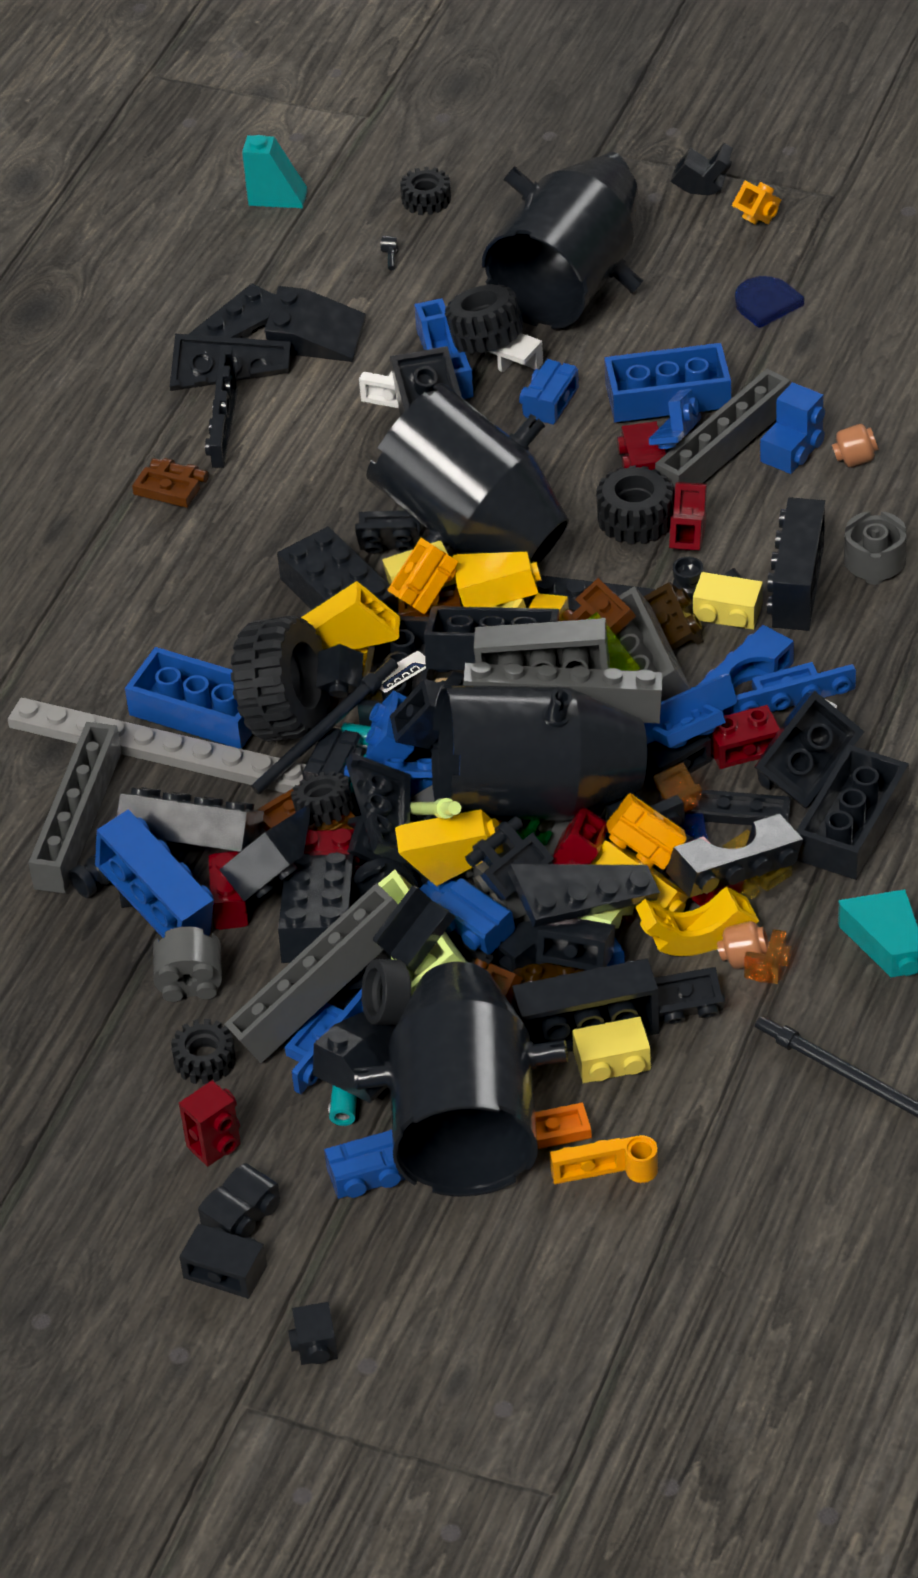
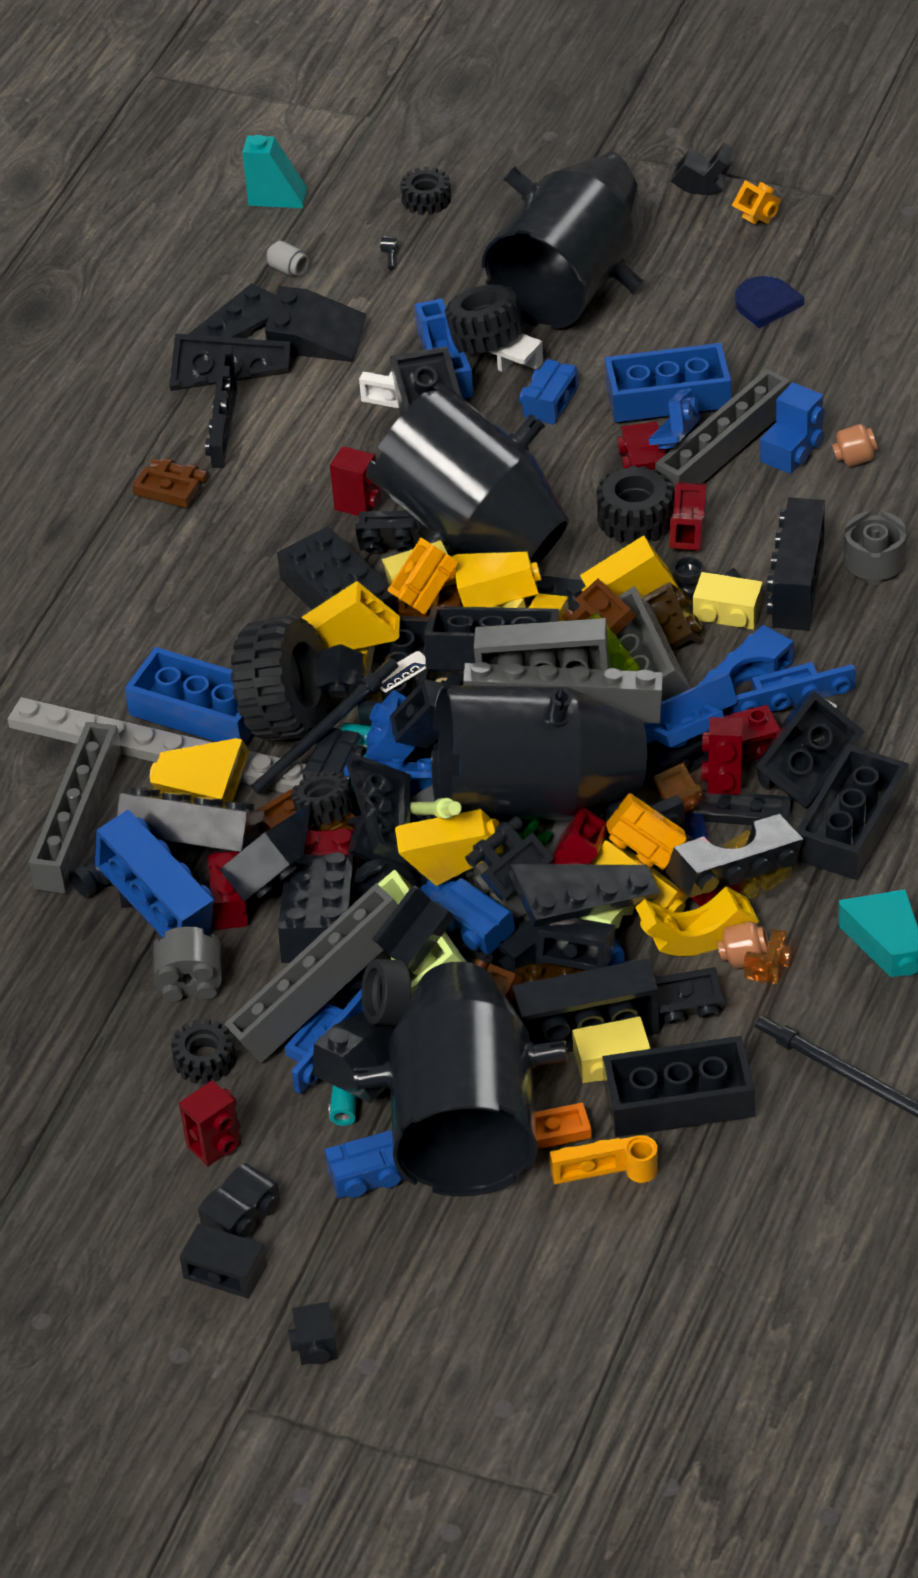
(202, 769): none -> yellow slope
(288, 259): none -> light grey brick
(349, 482): none -> dark red brick
(630, 567): none -> yellow slope
(678, 1086): none -> black brick
(724, 756): none -> dark red brick

